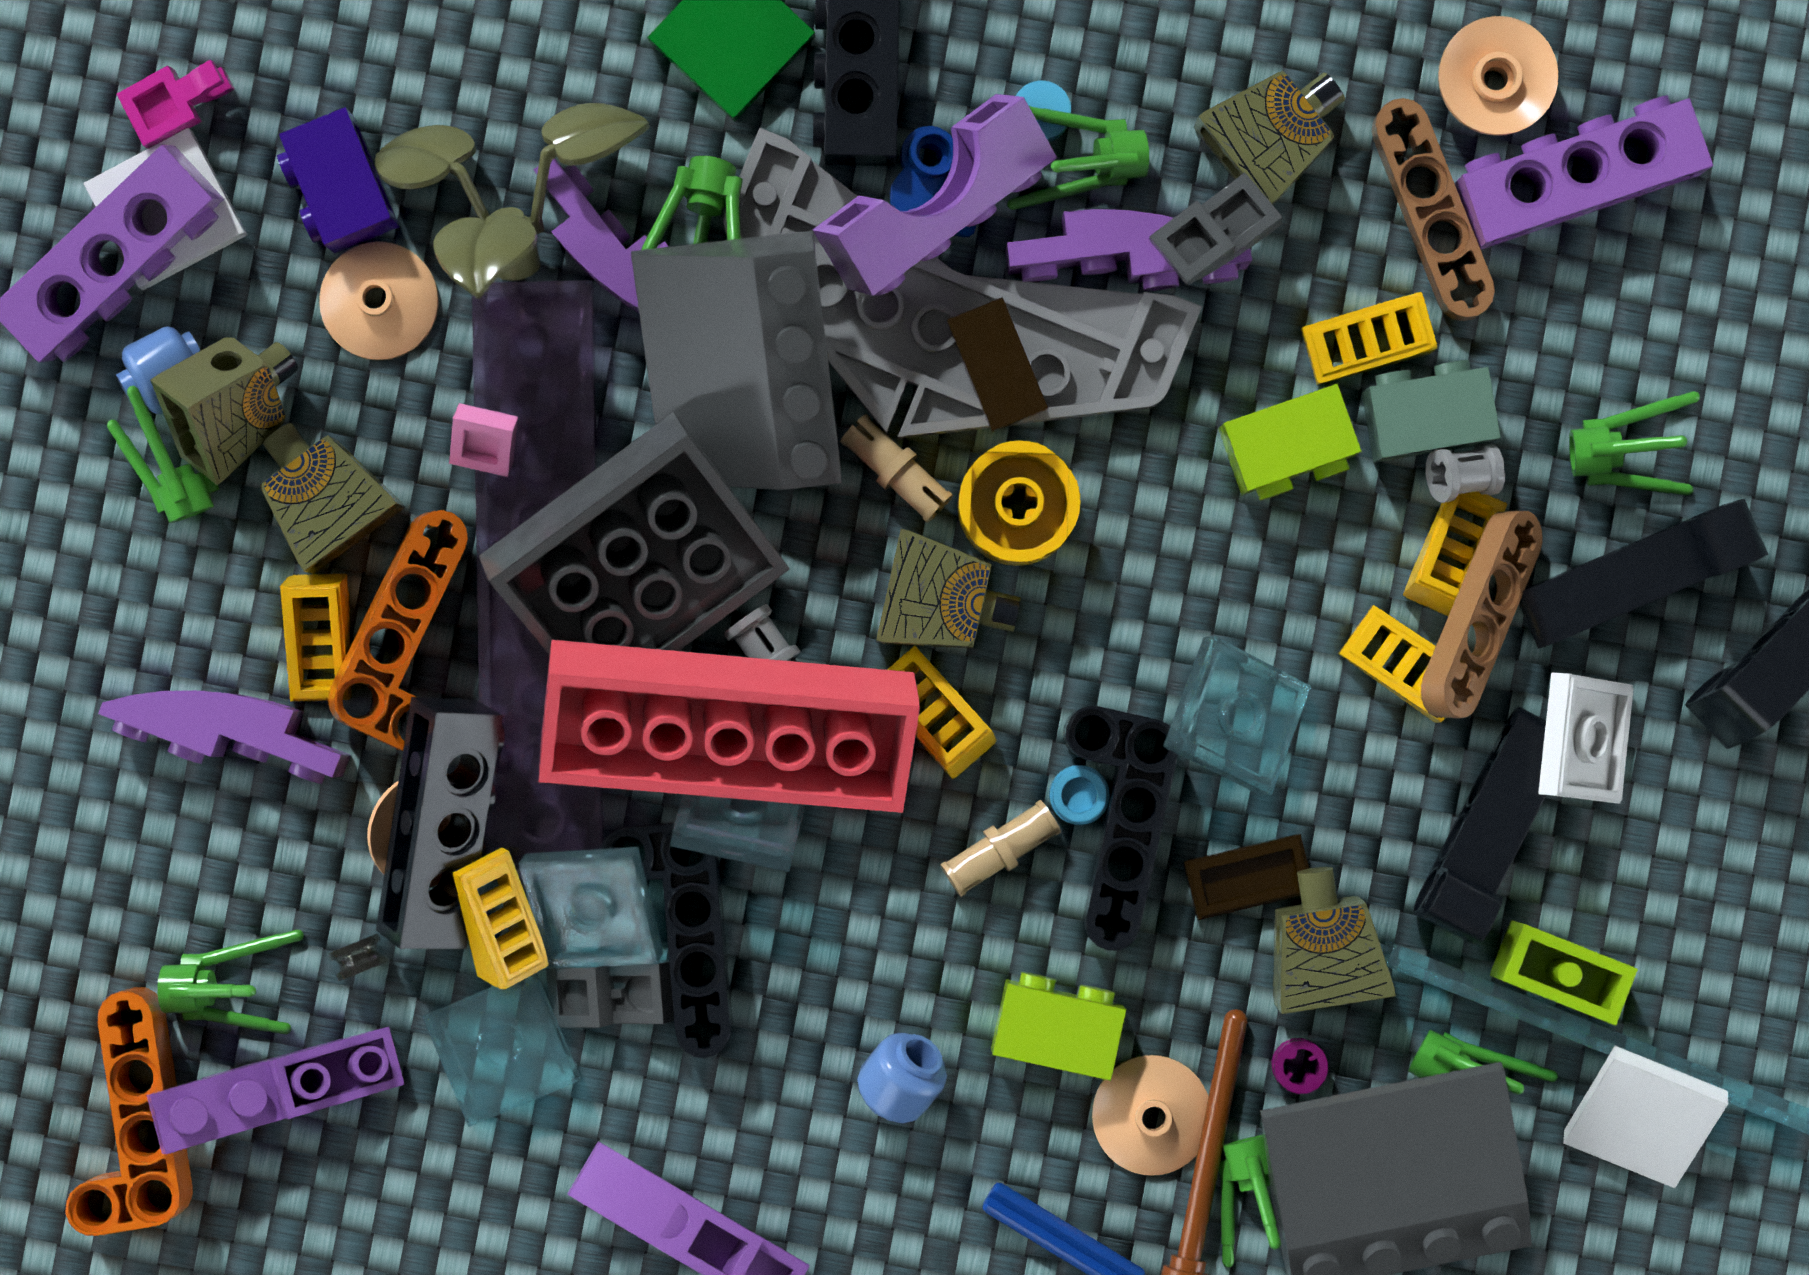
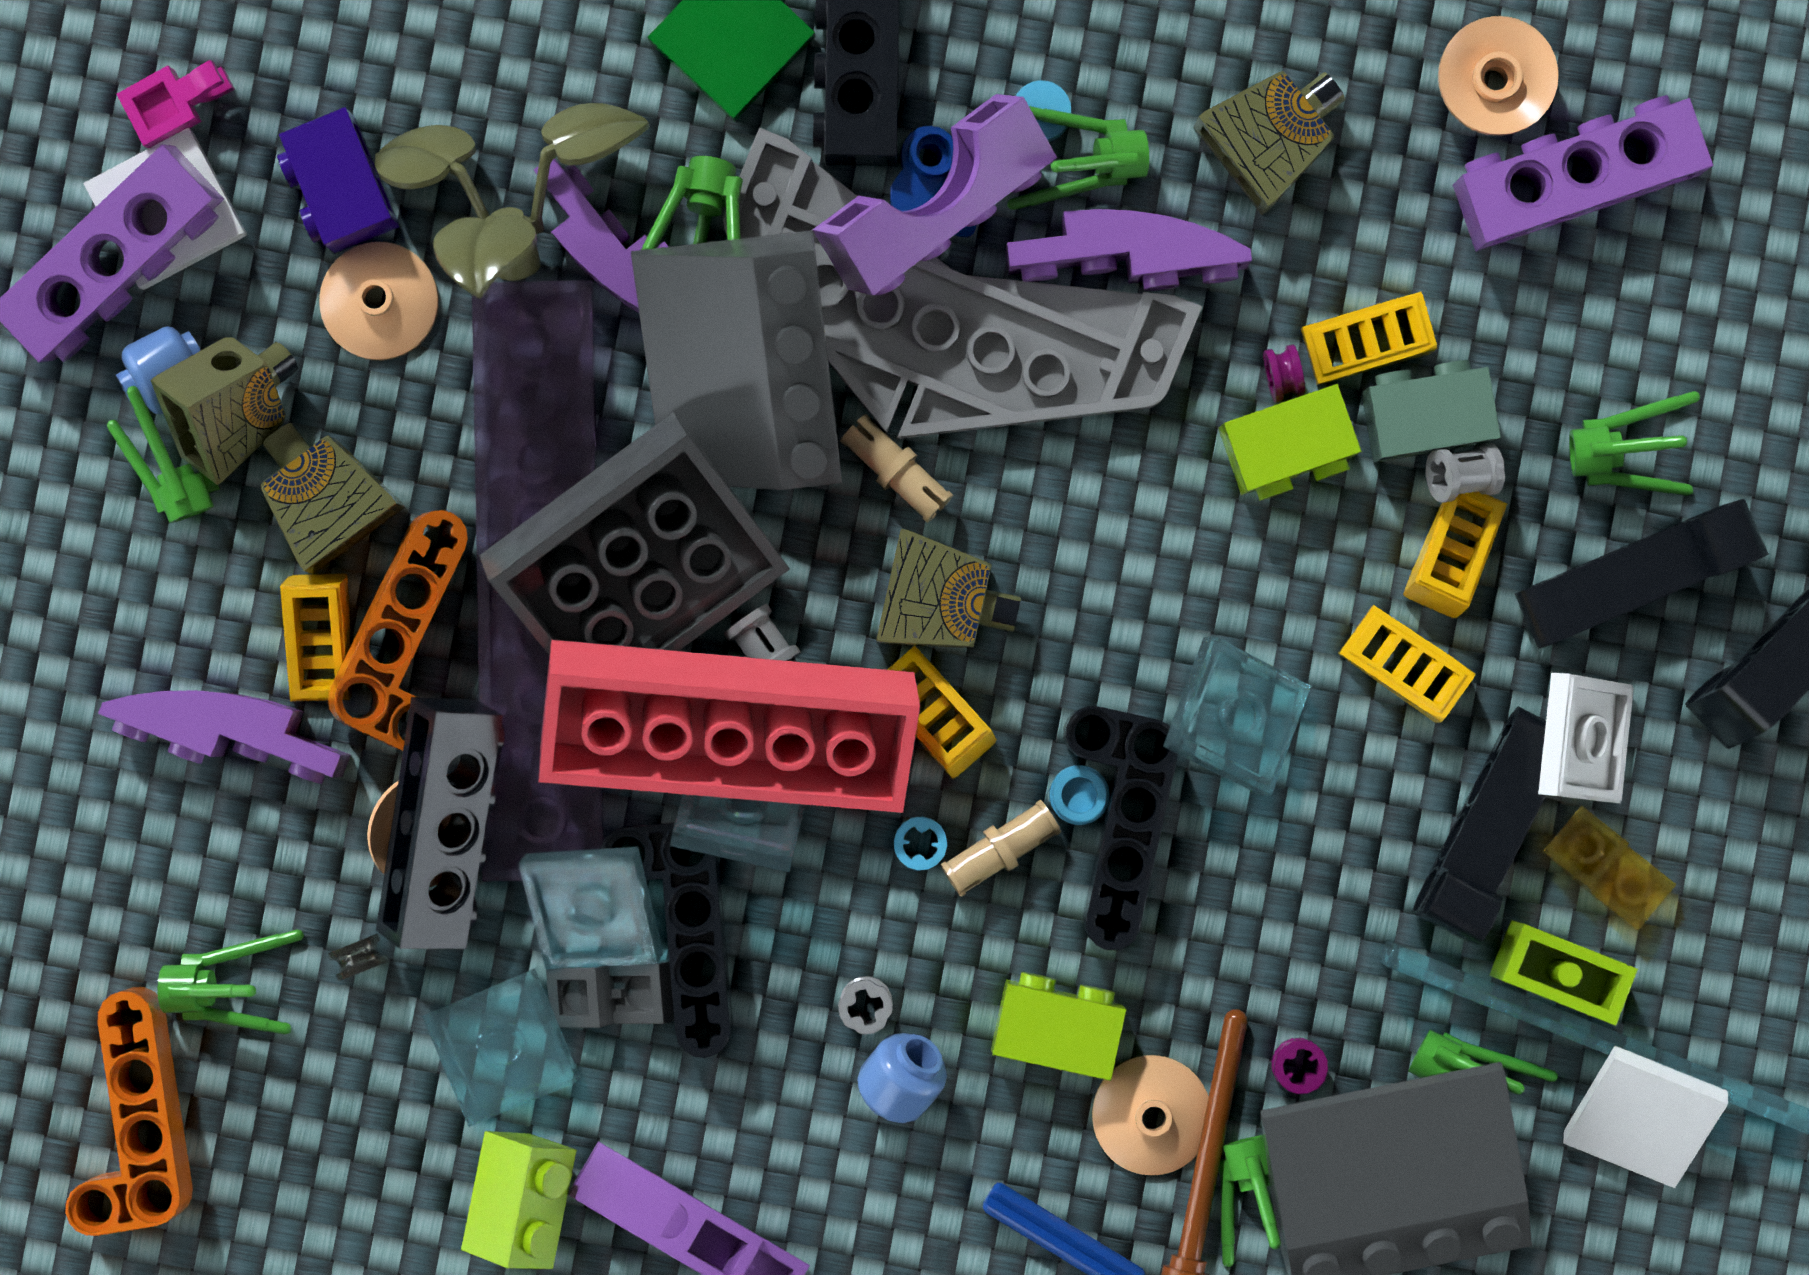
(275, 1089): medium lavender slope -> none
(483, 440): bright pink plate -> none
(518, 1200): none -> lime brick
(521, 950): yellow slope -> none
(856, 1021): none -> light grey bush
(918, 861): none -> medium azure bush
(997, 364): dark brown tile -> none
(1044, 480): yellow brick -> none
(1217, 230): dark grey slope -> none
(1245, 876): dark brown tile -> none
(1284, 373): none -> magenta bush
(1326, 949): olive torso -> none
(1442, 206): medium nougat beam -> none
(1454, 674): medium nougat beam -> none
(1609, 868): none -> clear yellow slope

